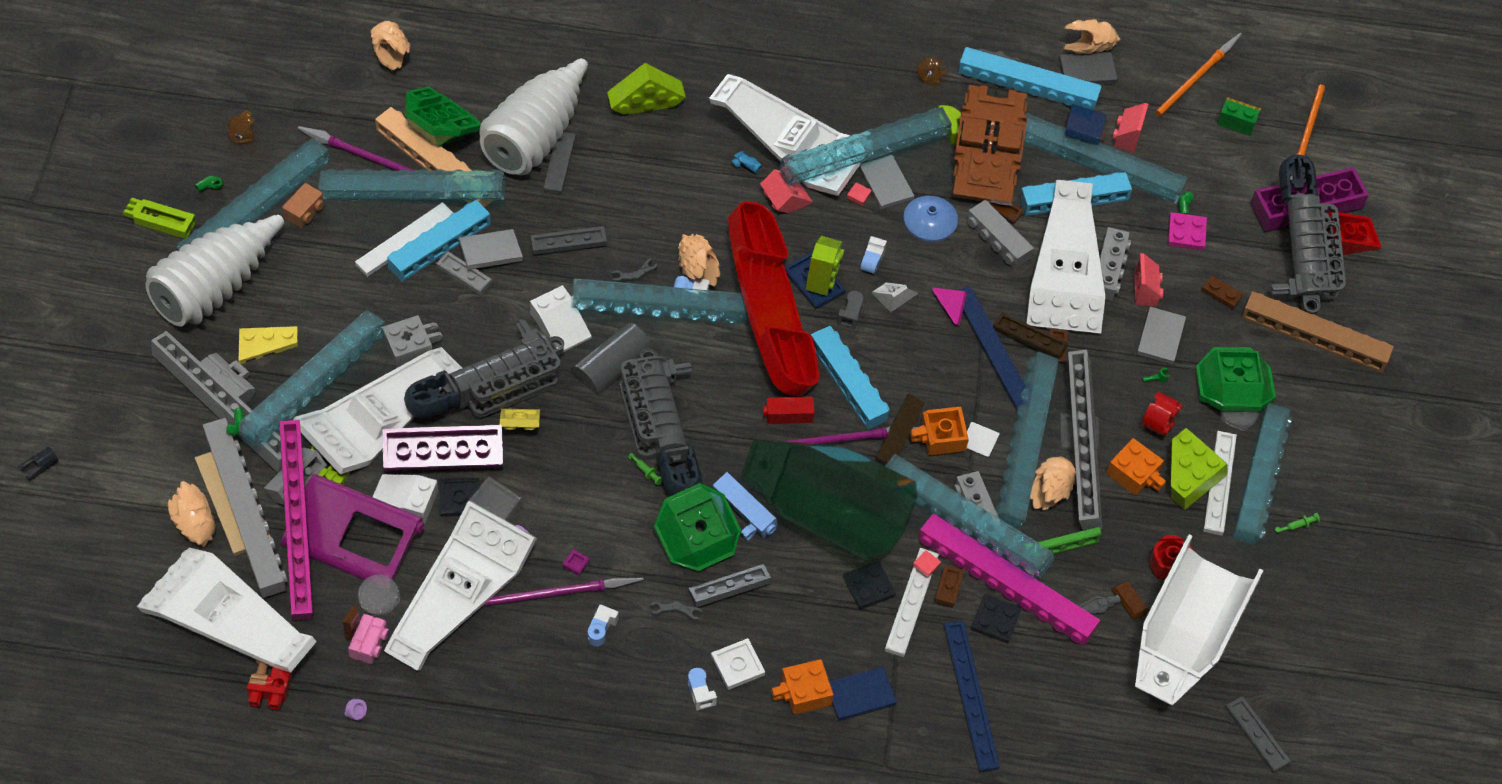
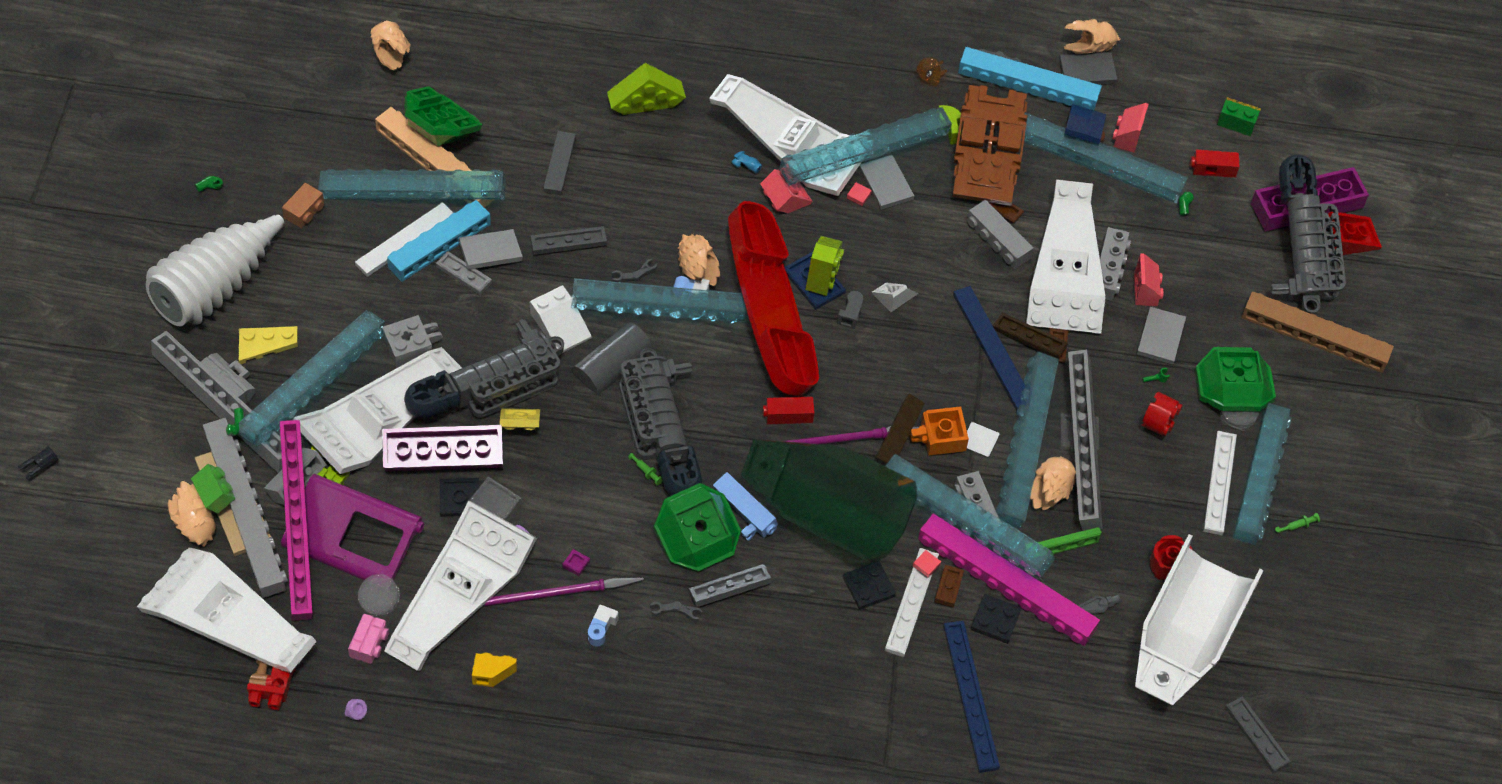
(169, 220): lime hinge -> none
(213, 488): none -> bright green brick
(239, 127): clear orange piece -> none
(268, 190): clear light blue brick -> none
(324, 138): magenta piece -> none
(351, 623): reddish brown tile -> none
(408, 492): white slope -> none
(491, 669): none -> yellow slope
(532, 119): white cone -> none
(697, 685): leg -> none
(737, 664): white plate -> none
(804, 687): orange hinge -> none
(850, 378): medium azure brick -> none
(861, 693): dark blue tile -> none
(873, 255): leg -> none
(930, 225): medium blue dish -> none
(953, 302): dark pink tile -> none
(1105, 190): medium azure brick -> none
(1130, 600): reddish brown tile -> none
(1136, 468): orange hinge -> none
(1187, 231): dark pink plate -> none
(1193, 469): lime brick -> none
(1215, 163): none -> red brick
(1218, 55): orange piece -> none
(1222, 292): reddish brown plate -> none
(1310, 123): orange piece -> none

